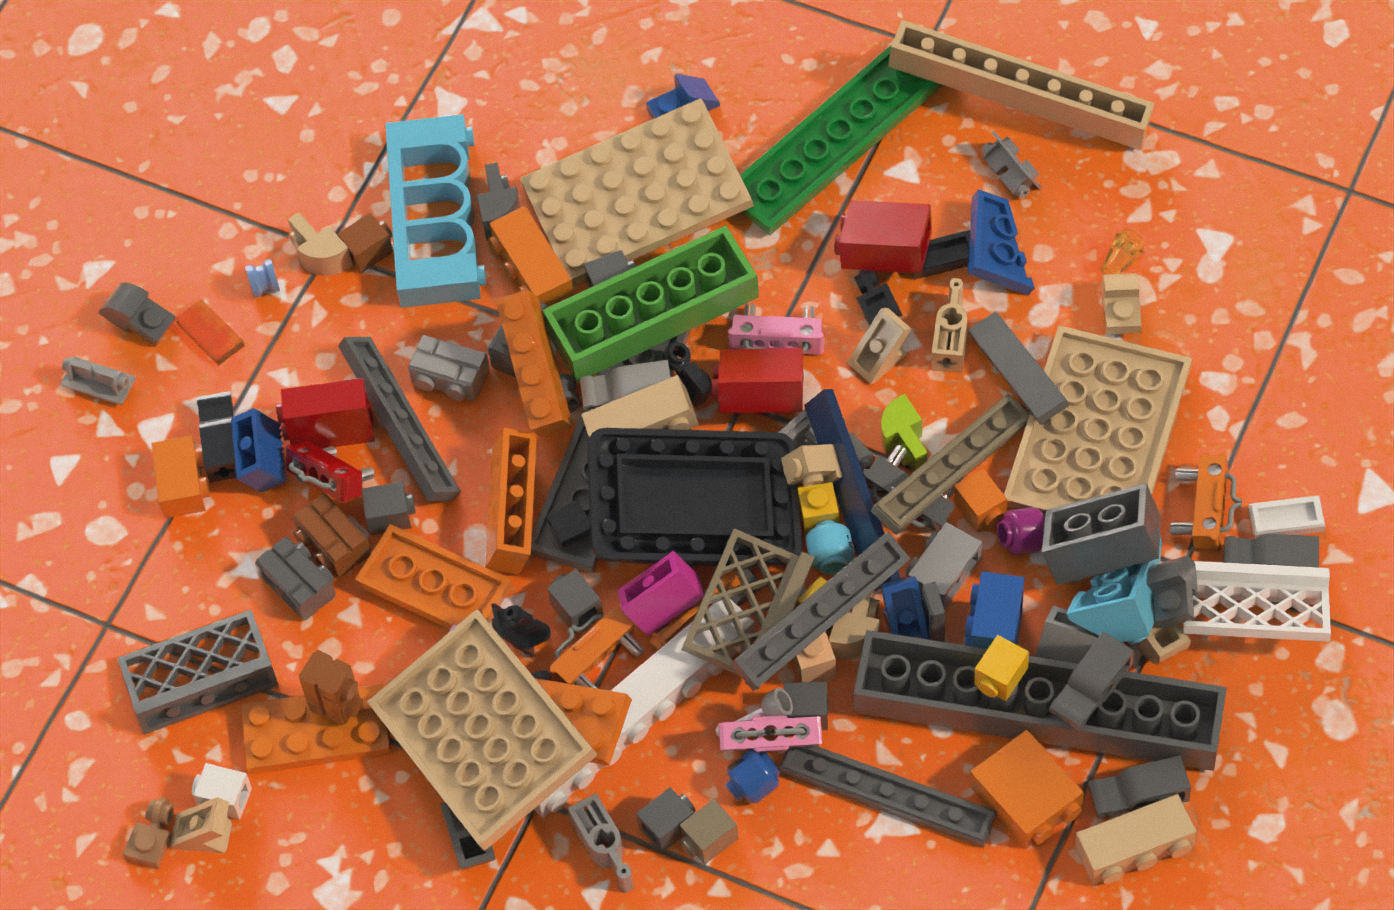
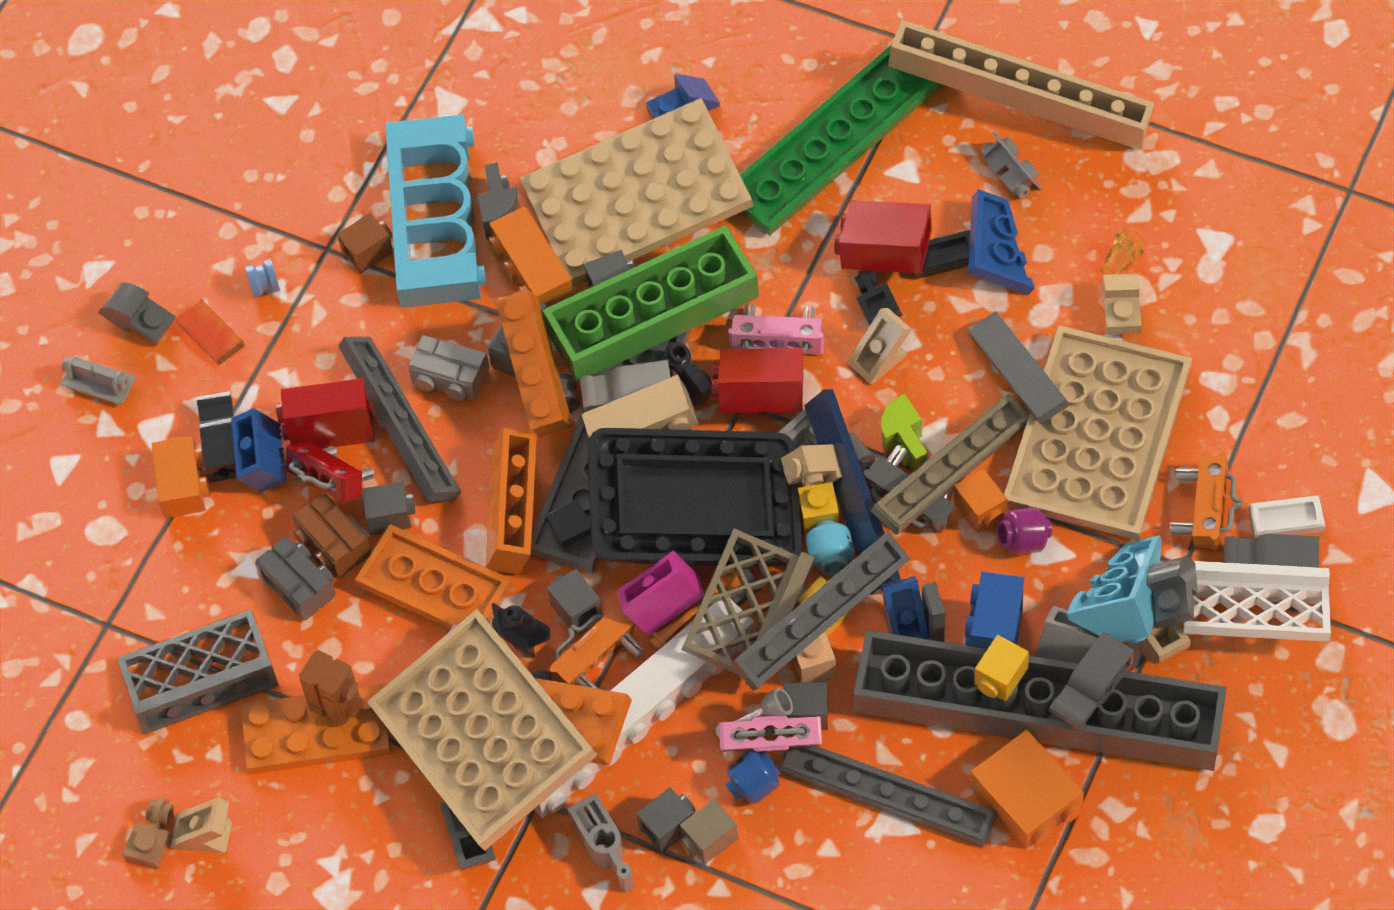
(225, 784): white brick -> none
(318, 252): tan brick -> none
(850, 630): tan brick -> none
(947, 561): light grey brick -> none
(950, 332): tan piece -> none
(1101, 534): dark grey brick -> none
(1135, 840): tan brick -> none
(1140, 787): dark grey piece -> none

